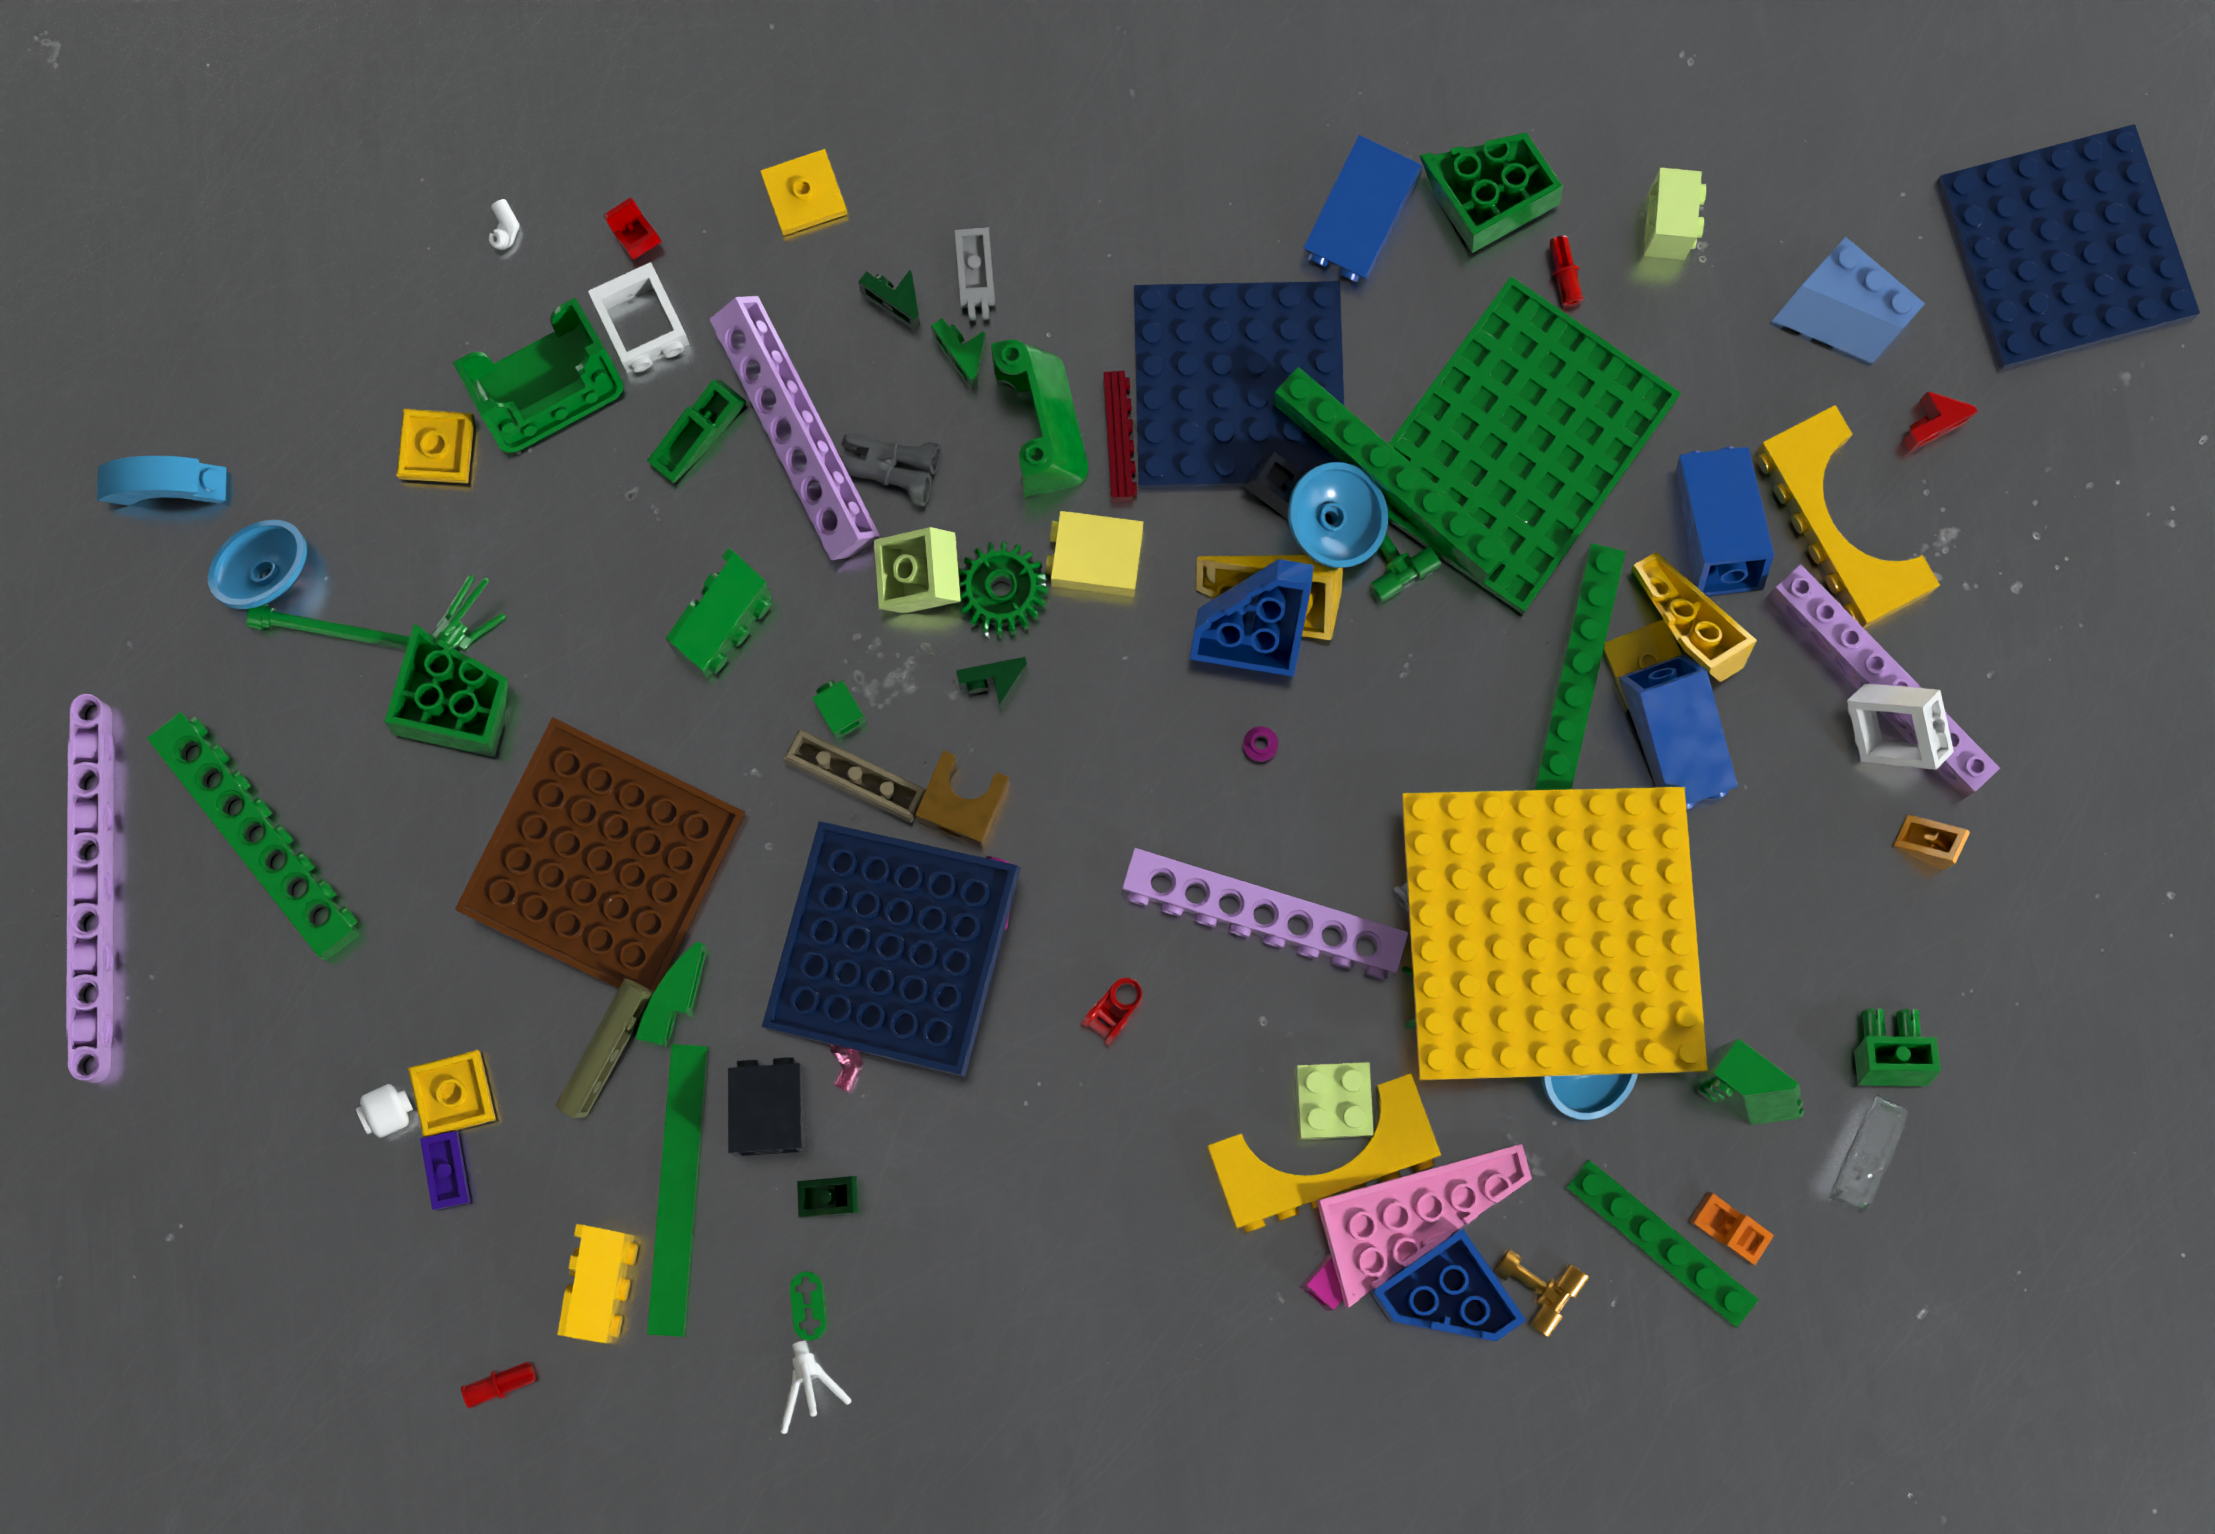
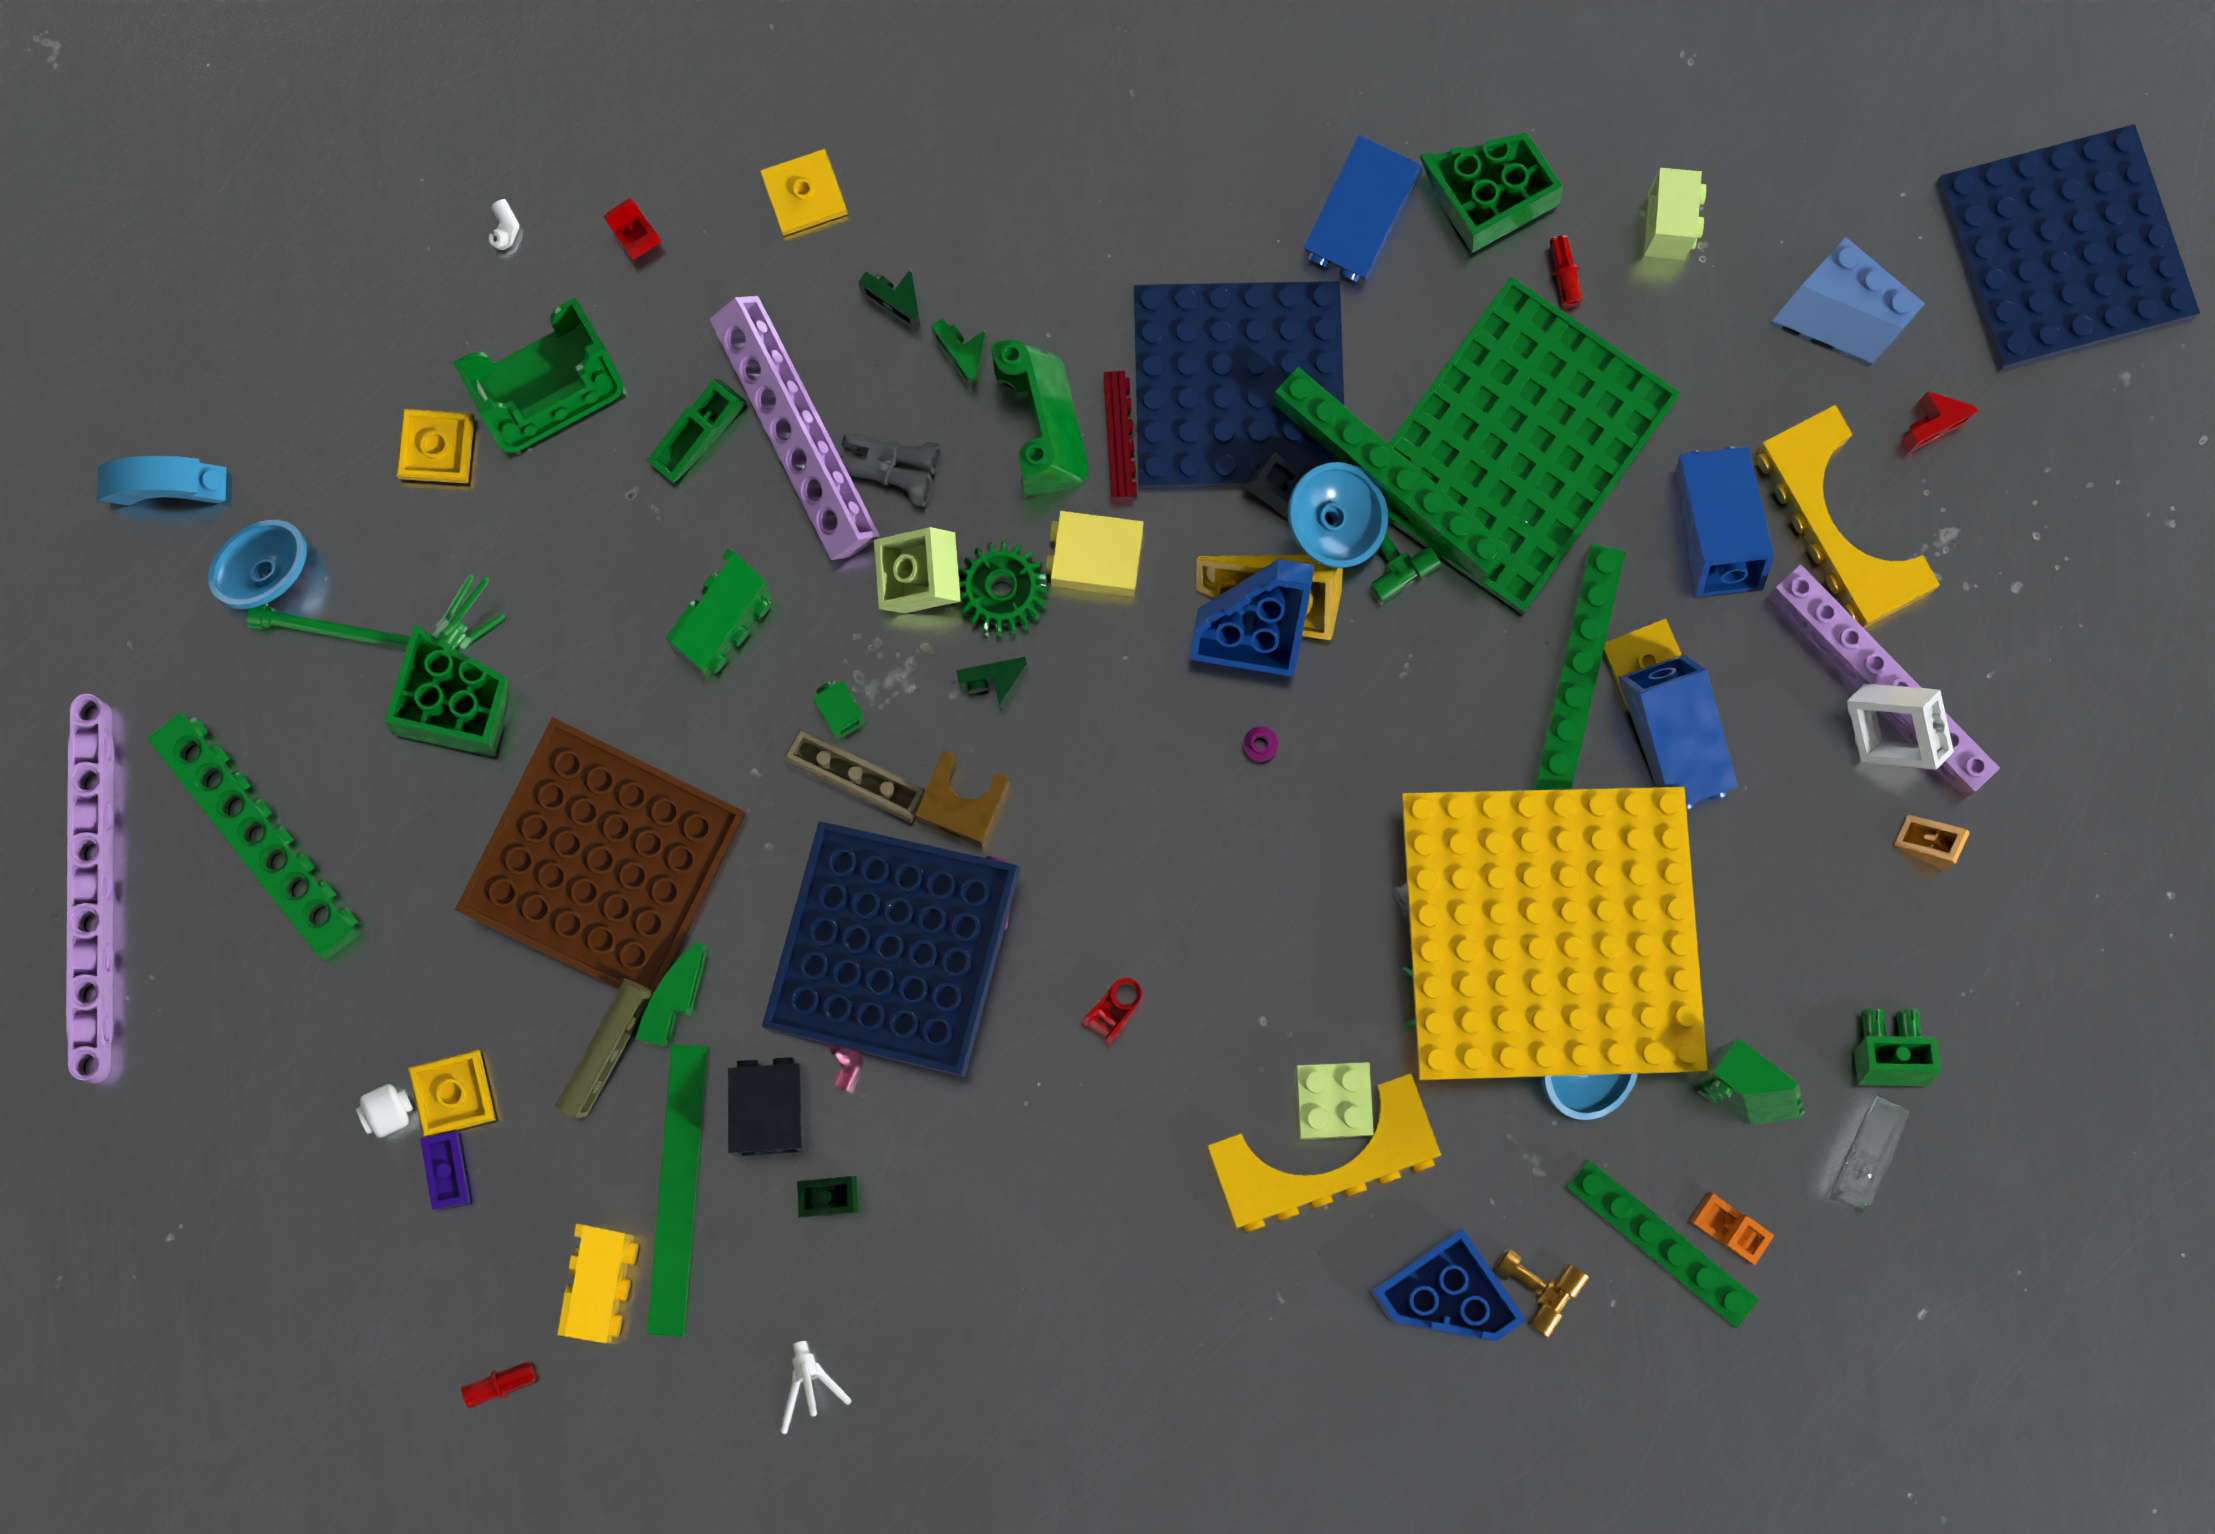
(626, 288): white window -> none
(799, 1307): green beam -> none
(975, 270): light grey hinge -> none
(1324, 1285): dark pink panel -> none
(1387, 940): lavender brick -> none
(1401, 1219): bright pink wing -> none
(1695, 619): yellow wedge -> none

